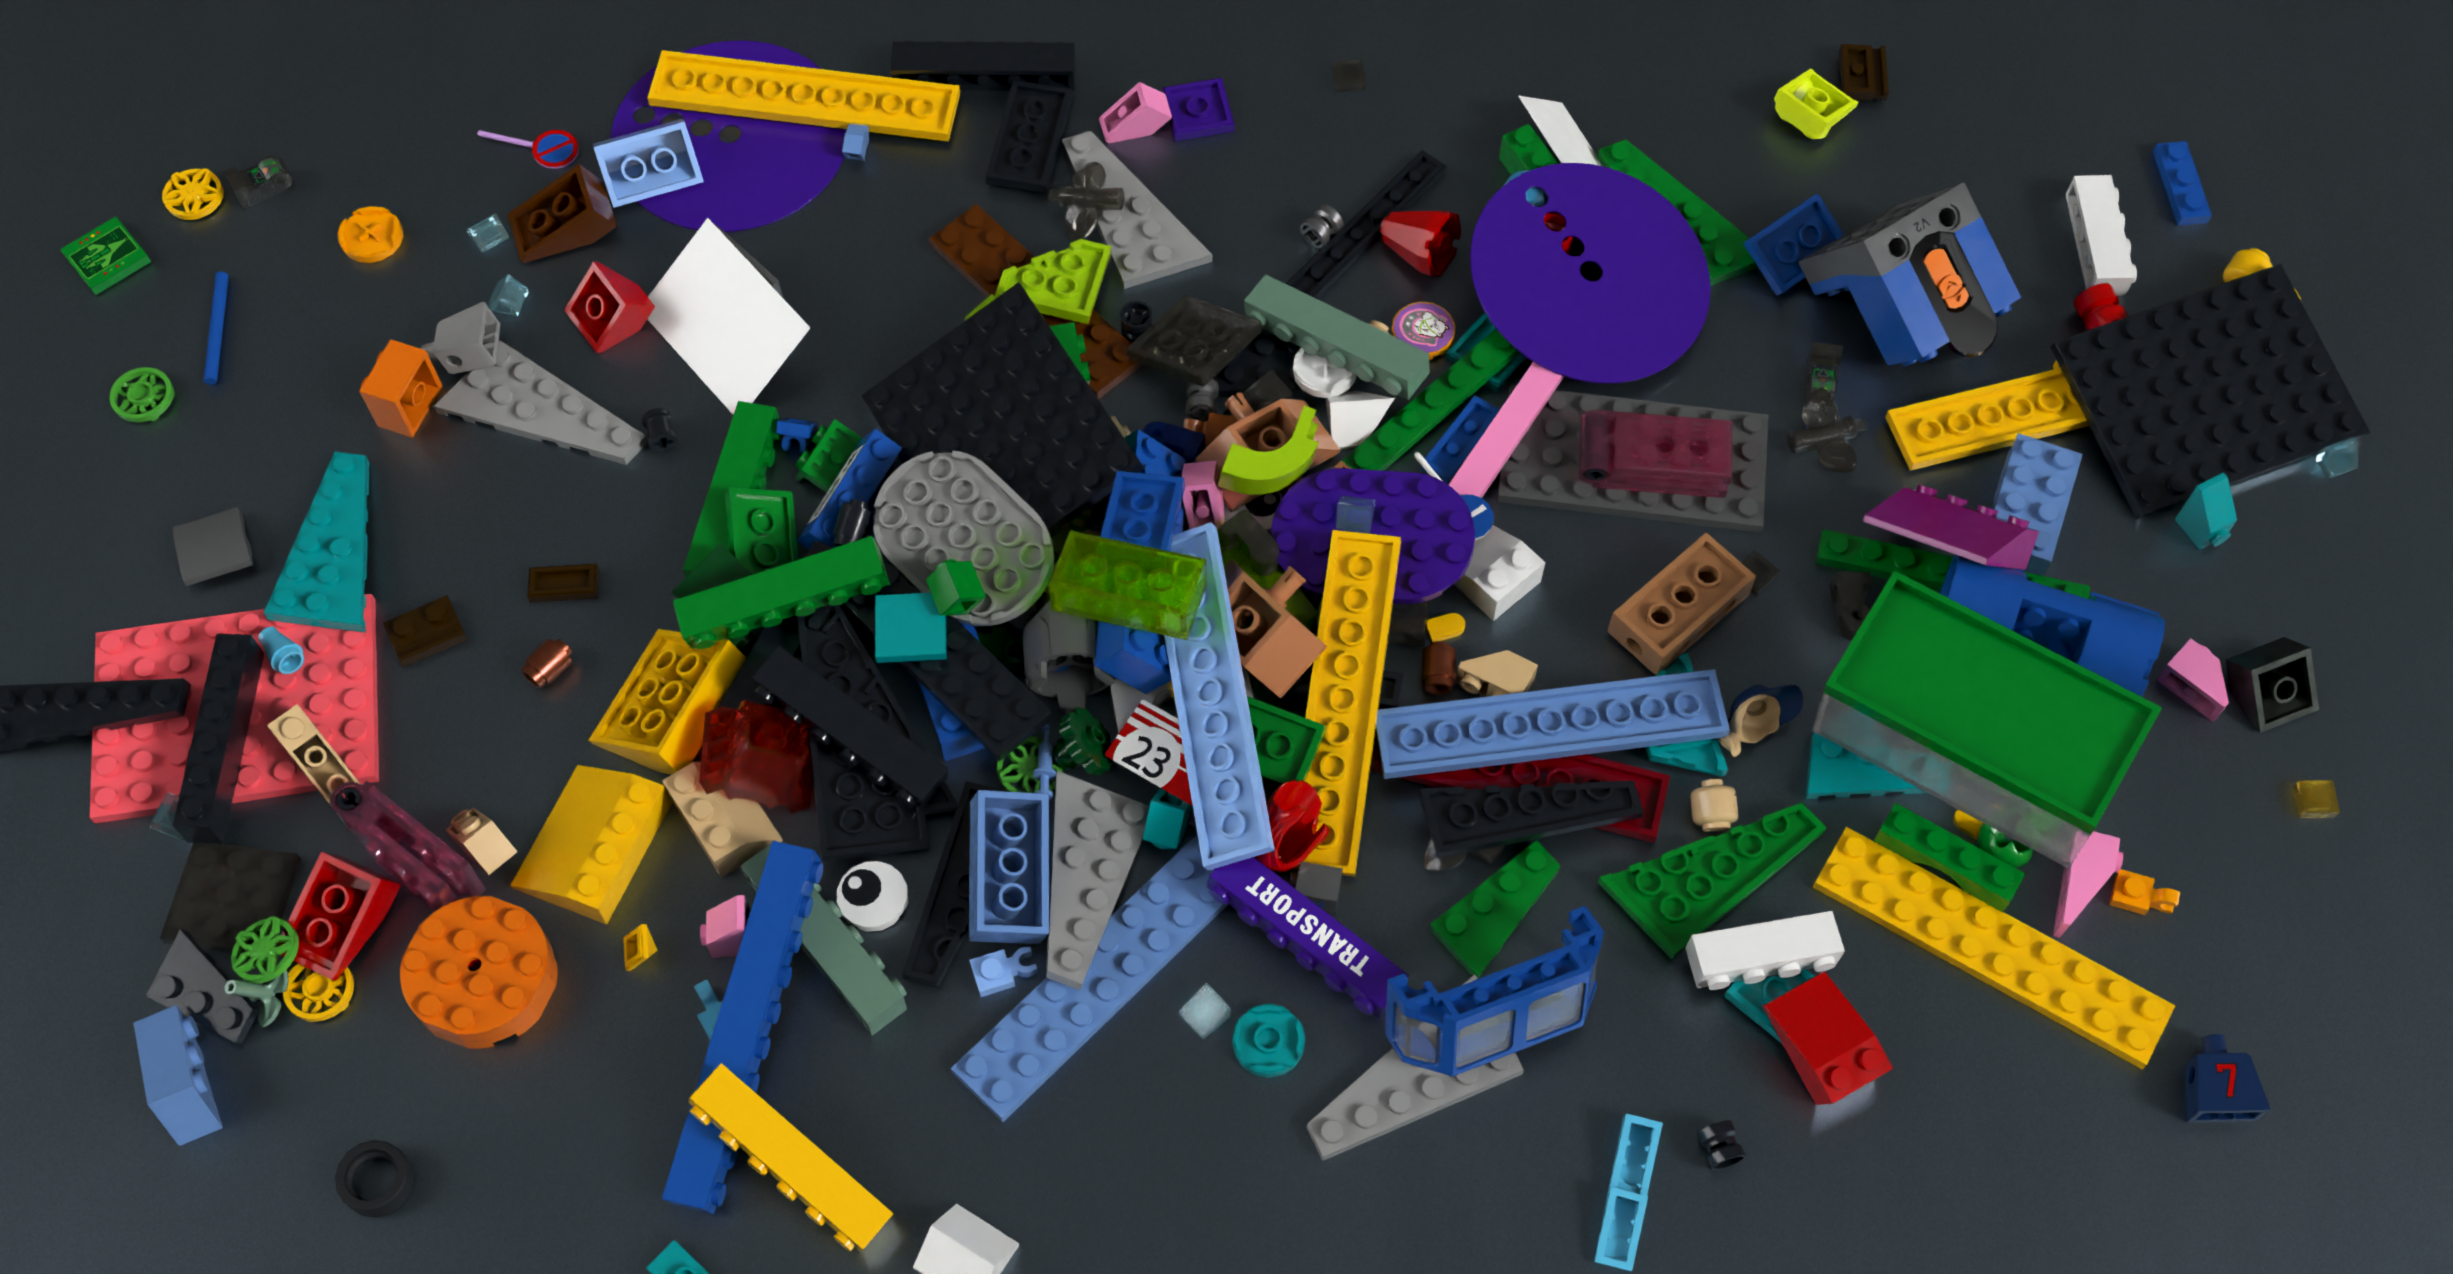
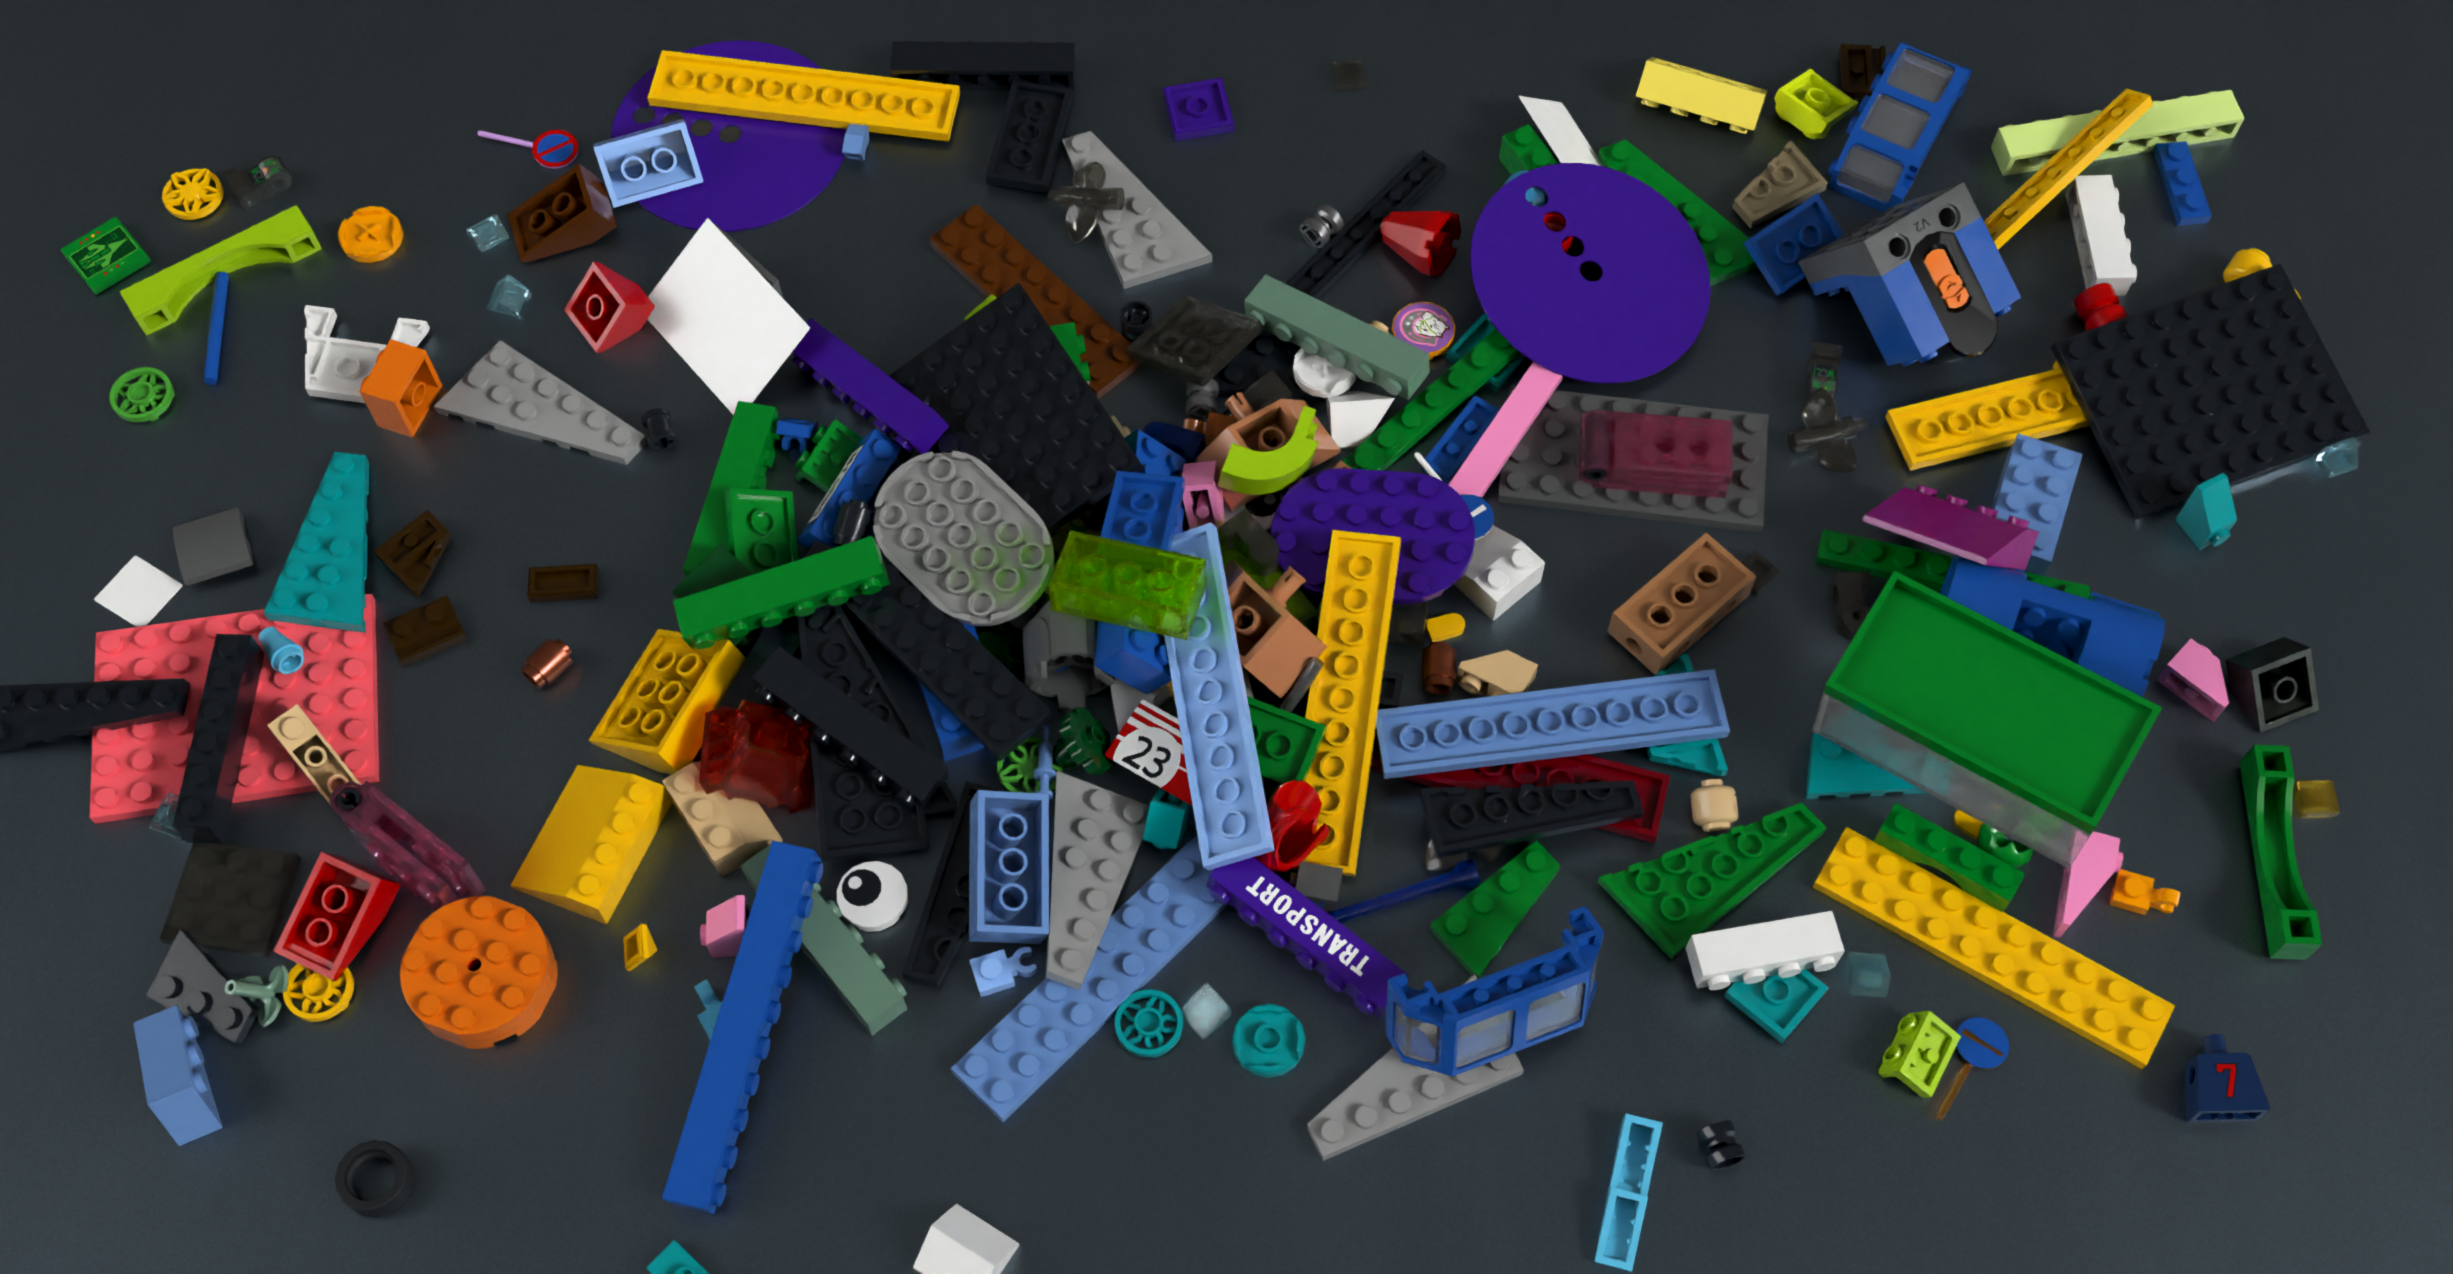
(138, 592): none -> white sticker
(164, 295): none -> lime arch
(264, 950): bright green wheel -> none
(339, 365): none -> white wing
(415, 551): none -> dark brown wing
(466, 340): light grey torso -> none
(480, 839): tan slope -> none
(790, 1158): yellow brick -> none
(869, 388): none -> dark purple brick
(909, 628): teal tile -> none
(955, 587): green brick -> none
(1064, 281): lime plate -> none
(1135, 114): bright pink slope -> none
(1149, 1023): none -> teal wheel
(1302, 684): none -> flat silver bar
(1355, 514): clear light blue slope -> none
(1462, 876): none -> clear blue piece
(1701, 94): none -> light yellow slope
(1760, 713): tan hair -> none
(1779, 187): none -> dark tan wing
(1826, 1039): red slope -> none
(1868, 974): none -> clear light blue slope
(1896, 126): none -> windscreen
(1920, 1052): none -> lime bracket
(1980, 1046): none -> blue piece
(2066, 165): none -> yellow plate
(2182, 119): none -> yellowish green brick
(2287, 911): none -> green arch

